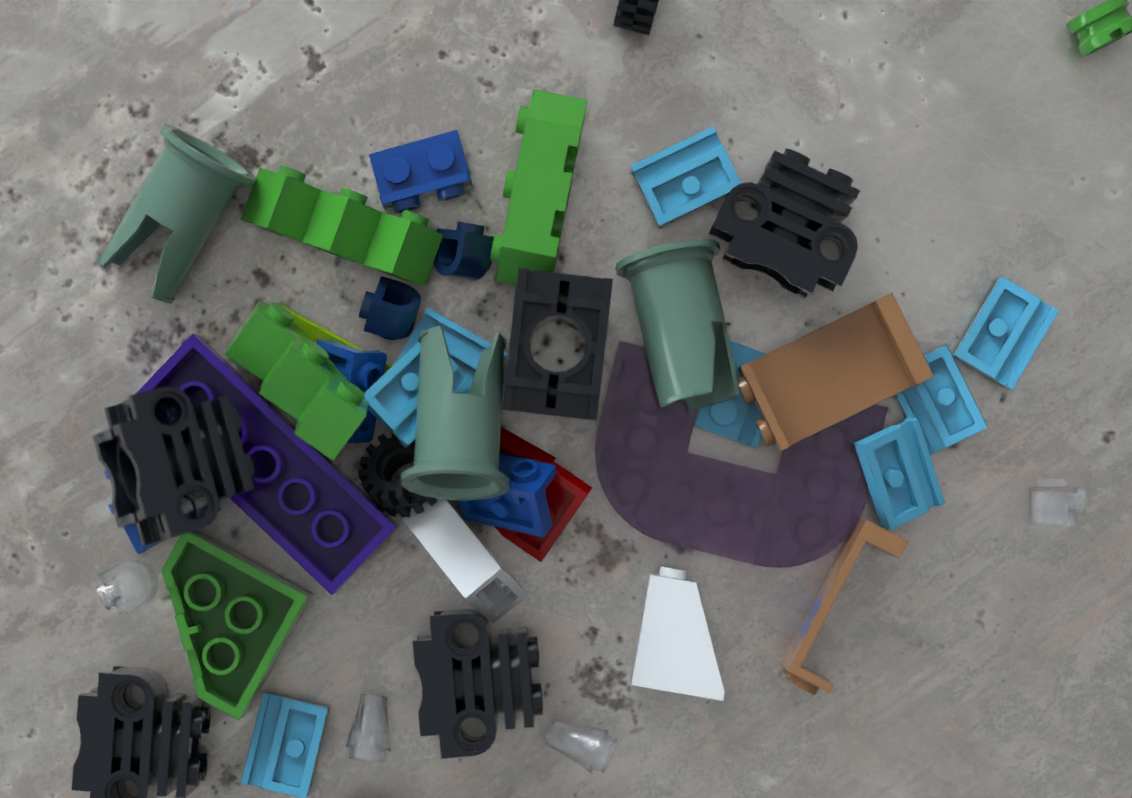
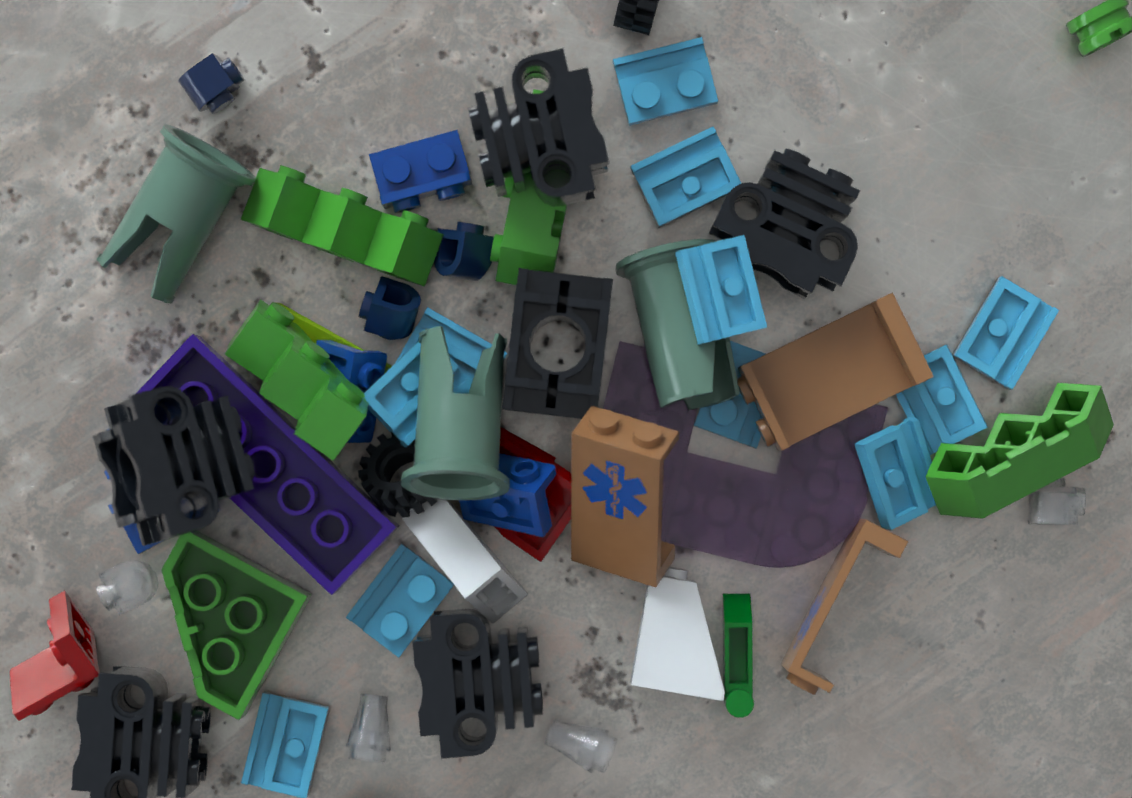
(61, 668): none -> bracket
(212, 83): none -> dark blue plate
(400, 600): none -> medium azure plate
(542, 131): none -> black piece
(620, 495): none -> medium nougat panel
(665, 81): none -> medium azure plate
(721, 289): none -> medium azure plate
(737, 654): none -> green piece
(1021, 453): none -> bright green brick

